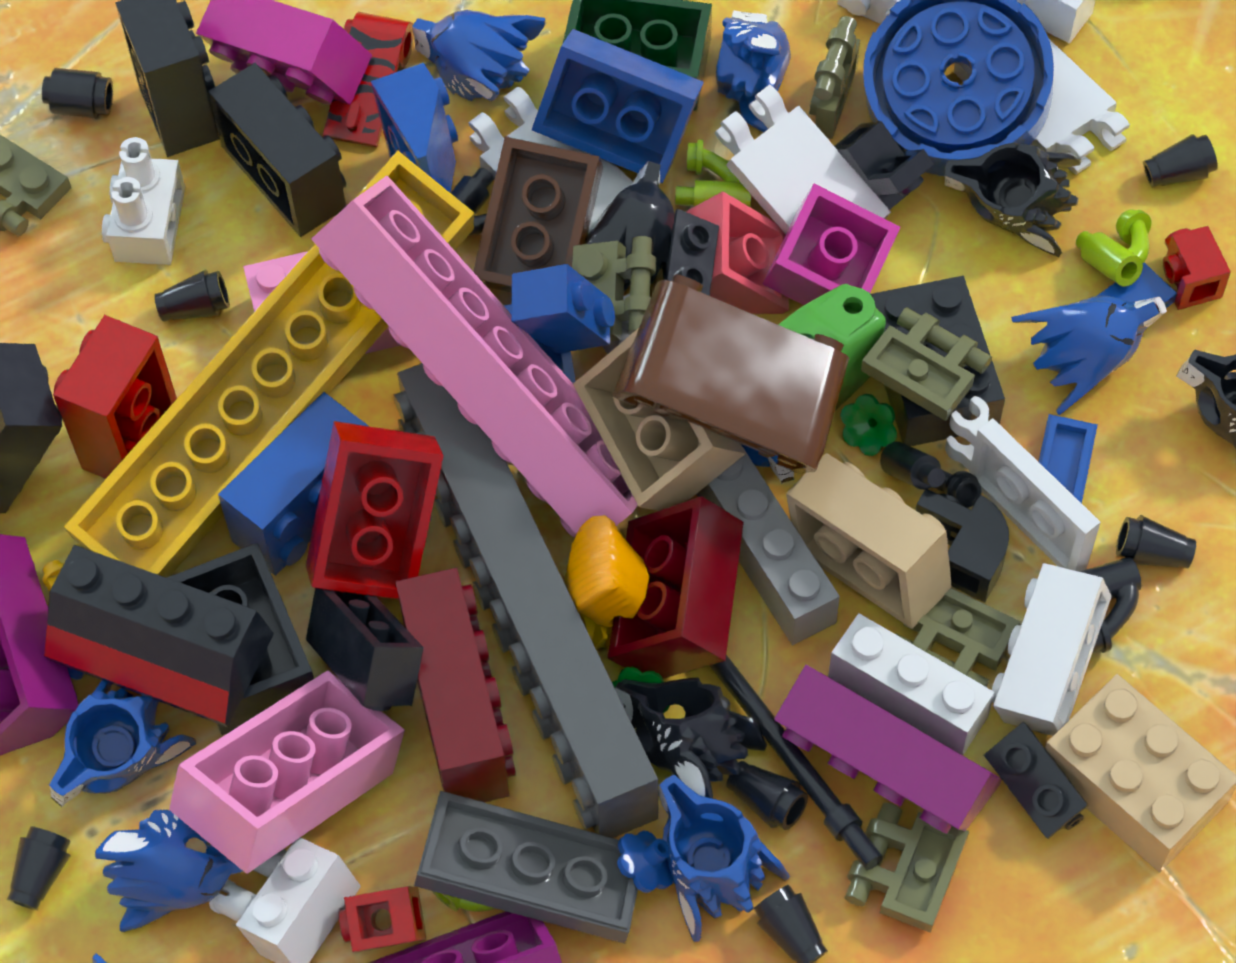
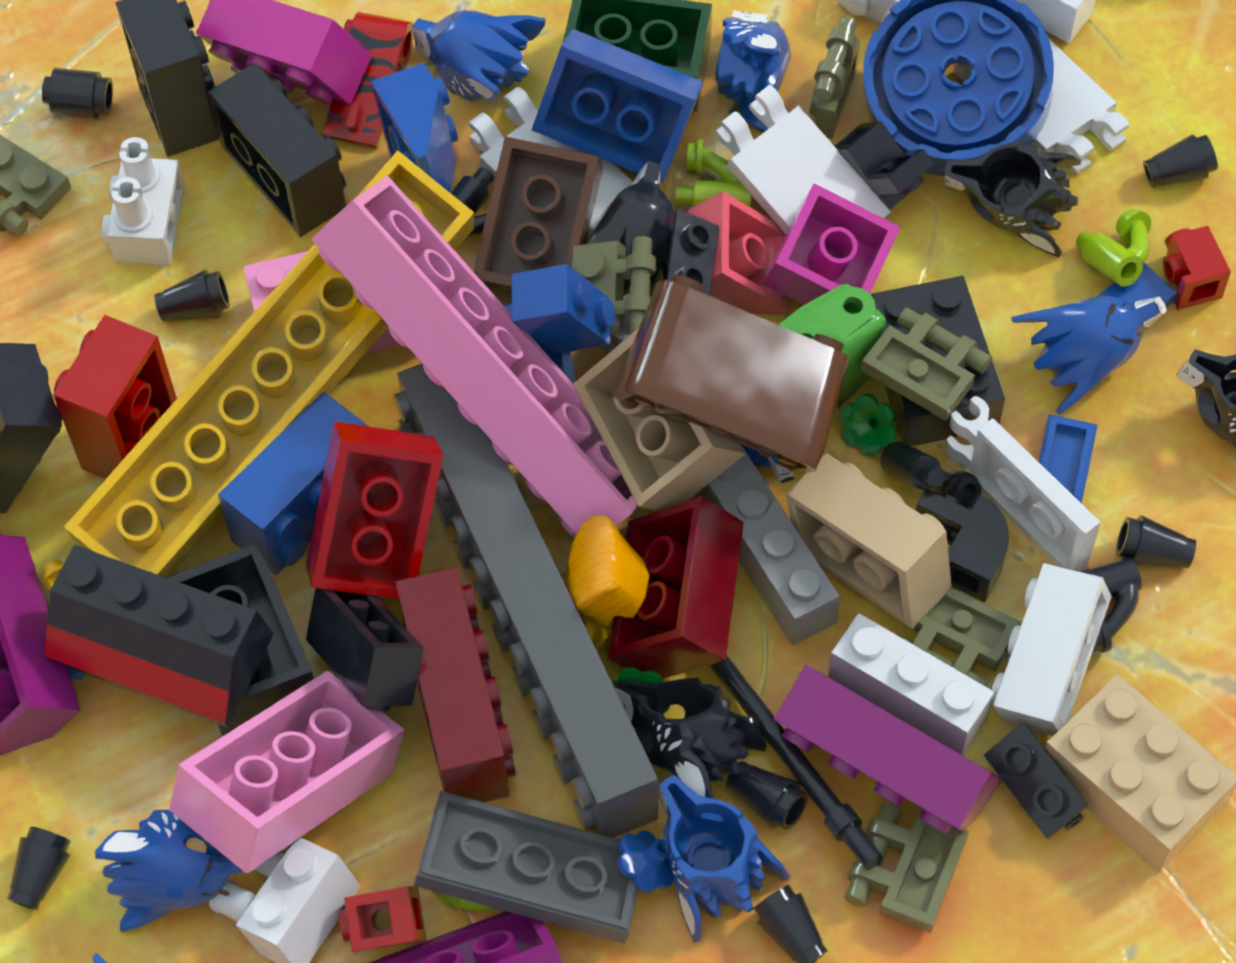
(112, 744): blue piece -> none

